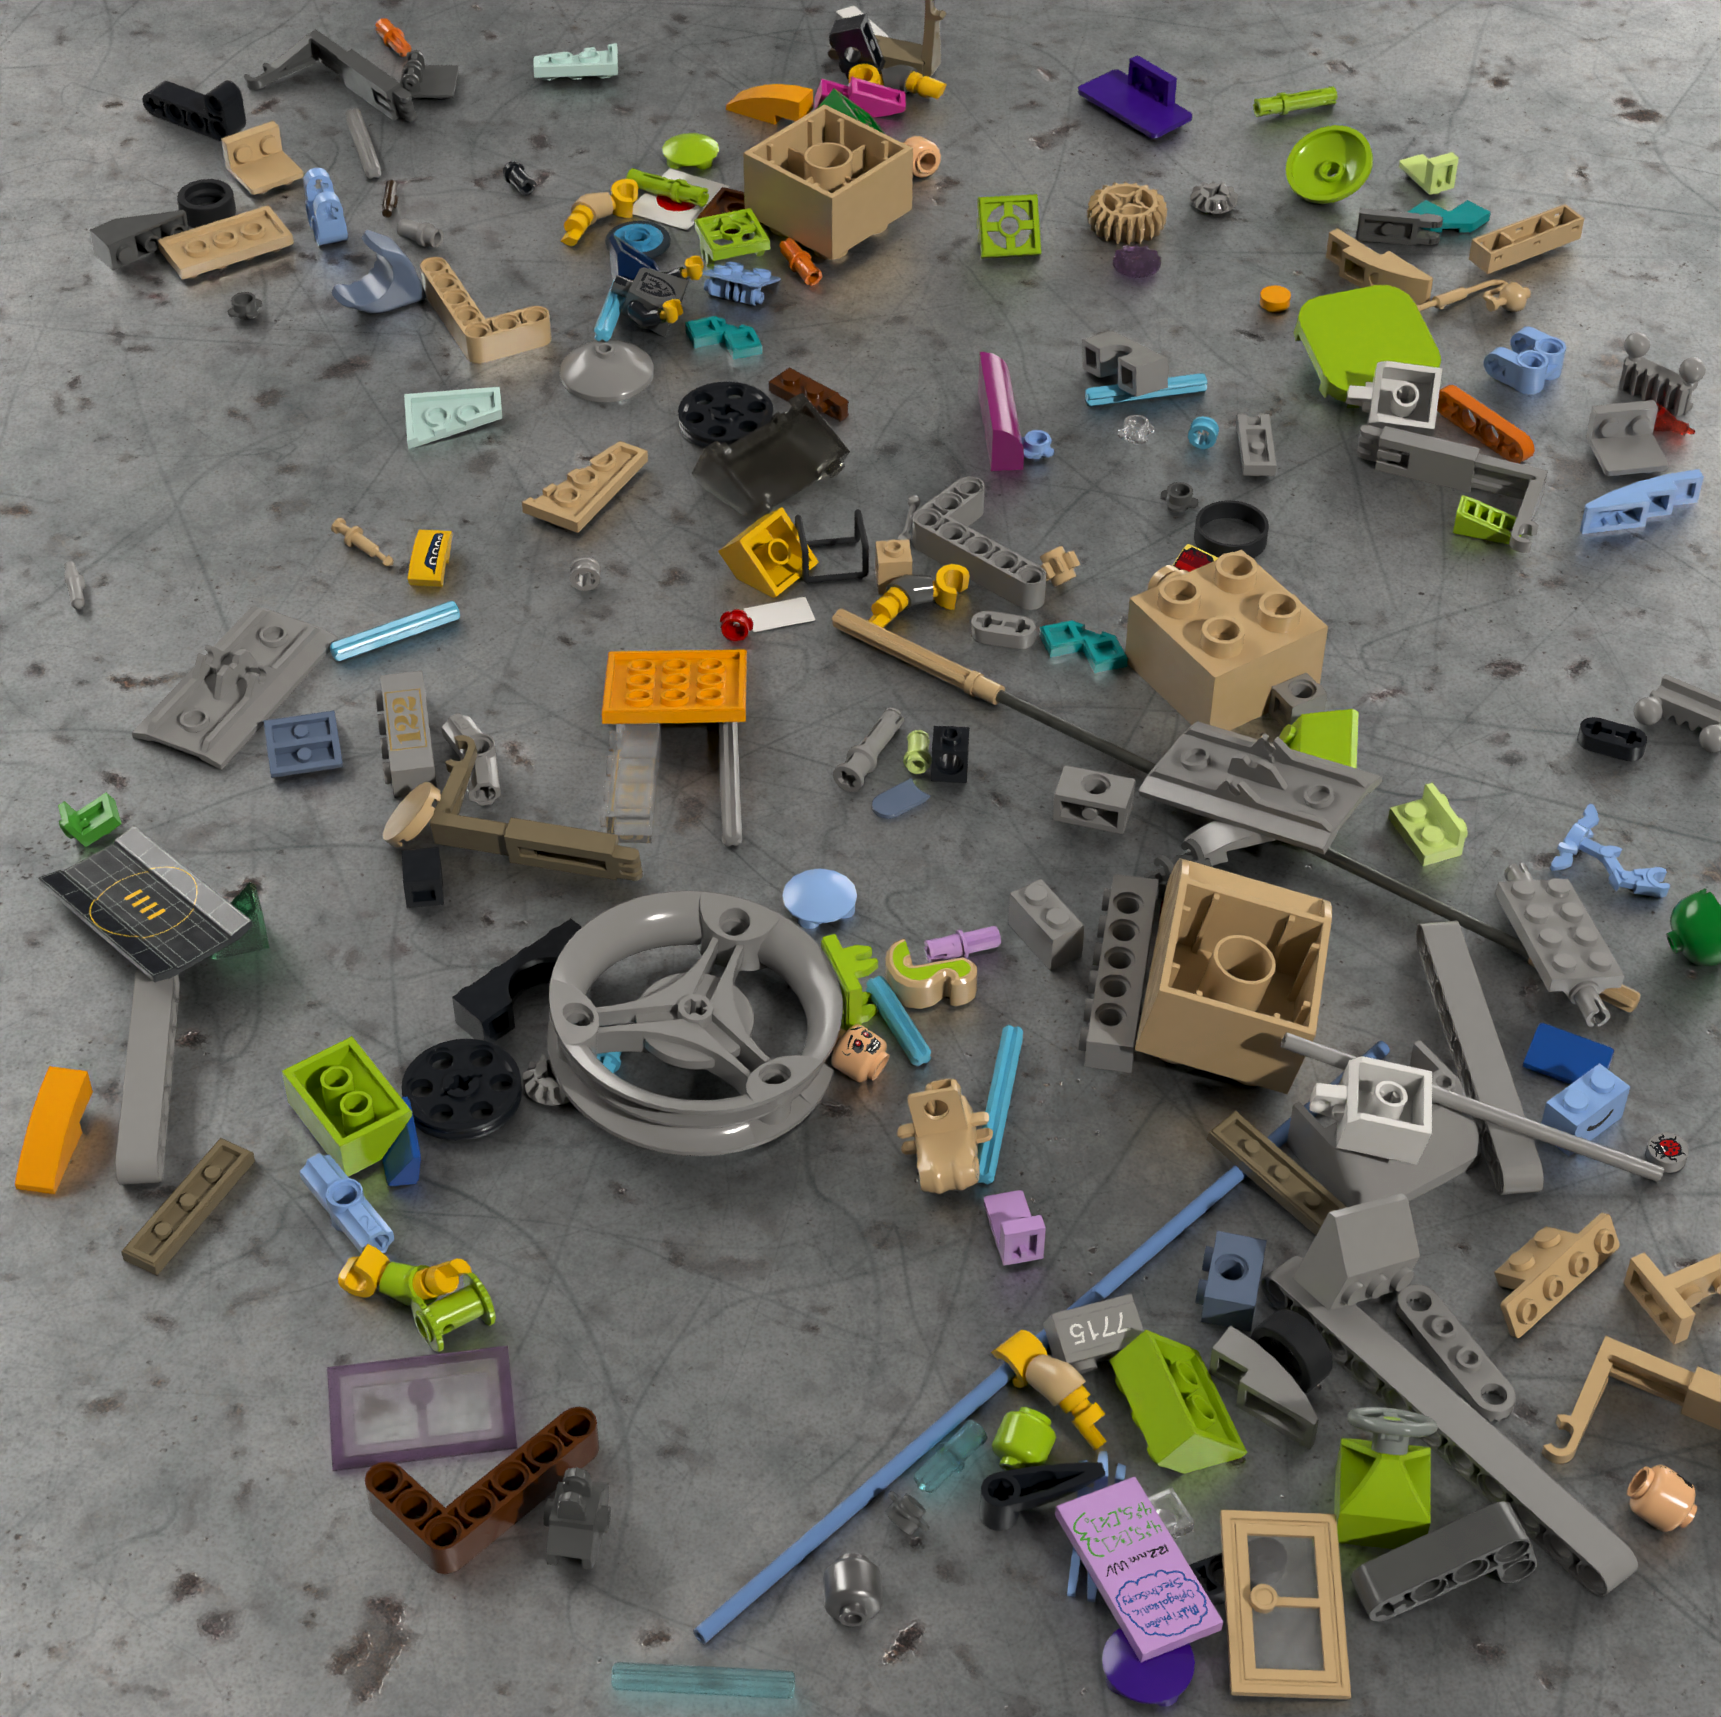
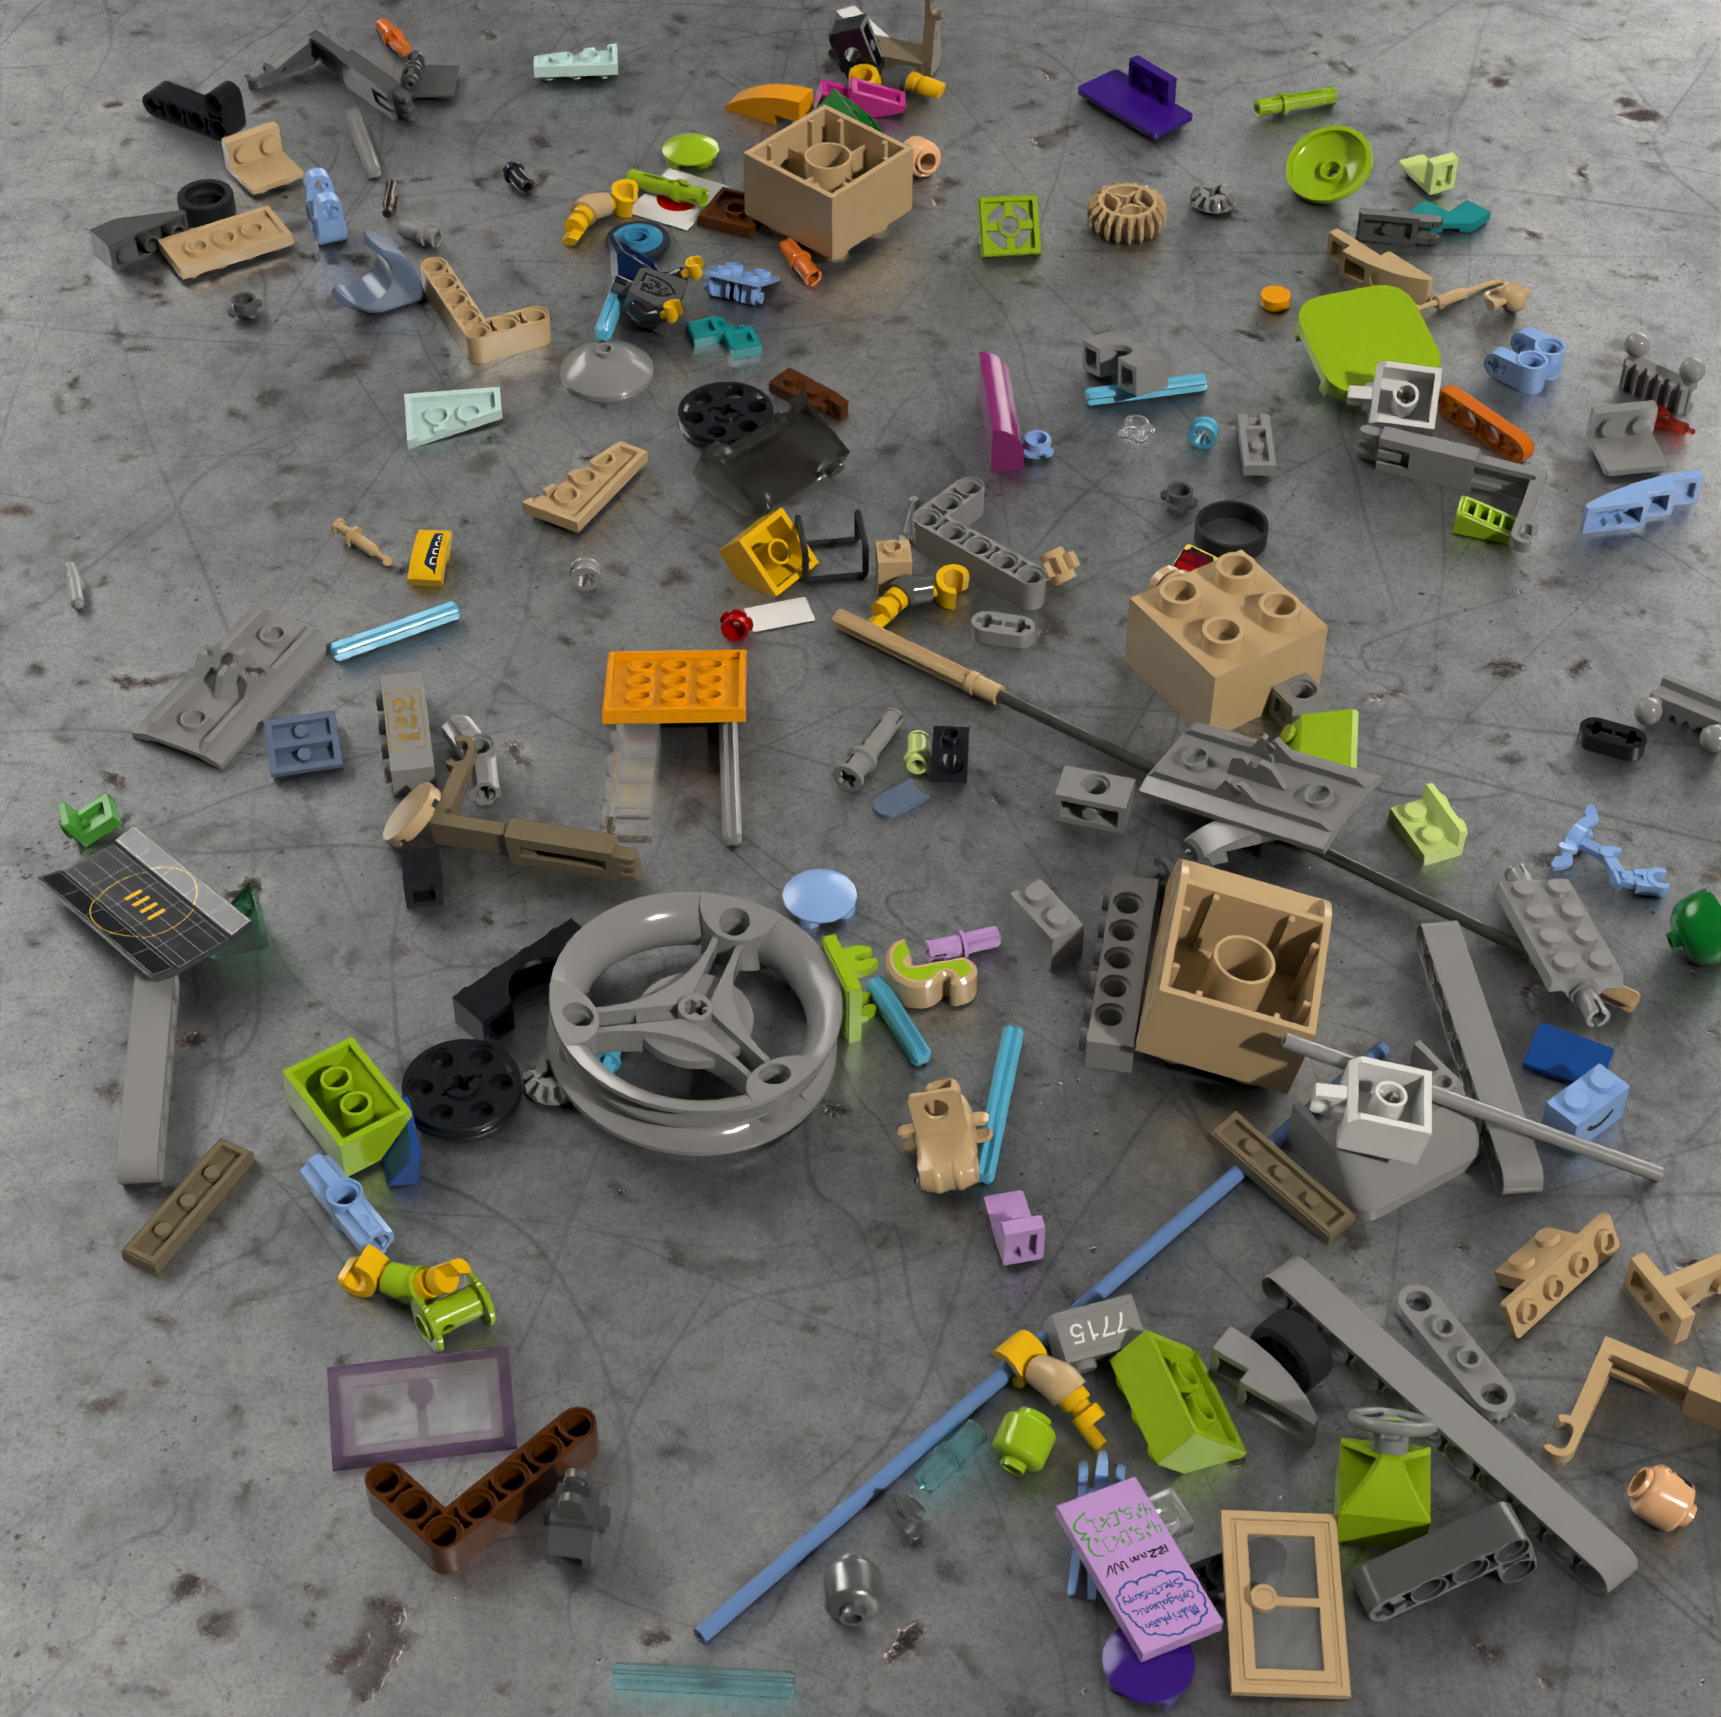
(53, 1129): light orange slope -> none
(742, 220): lime piece -> none
(859, 1053): light nougat head -> none
(1027, 1488): black piece -> none
(1069, 637): teal tile -> none
(1144, 263): clear purple gear -> none
(1232, 1280): sand blue brick -> none
(1361, 1253): light grey slope -> none
(1535, 237): tan piece -> none
(1667, 1151): light grey tile -> none

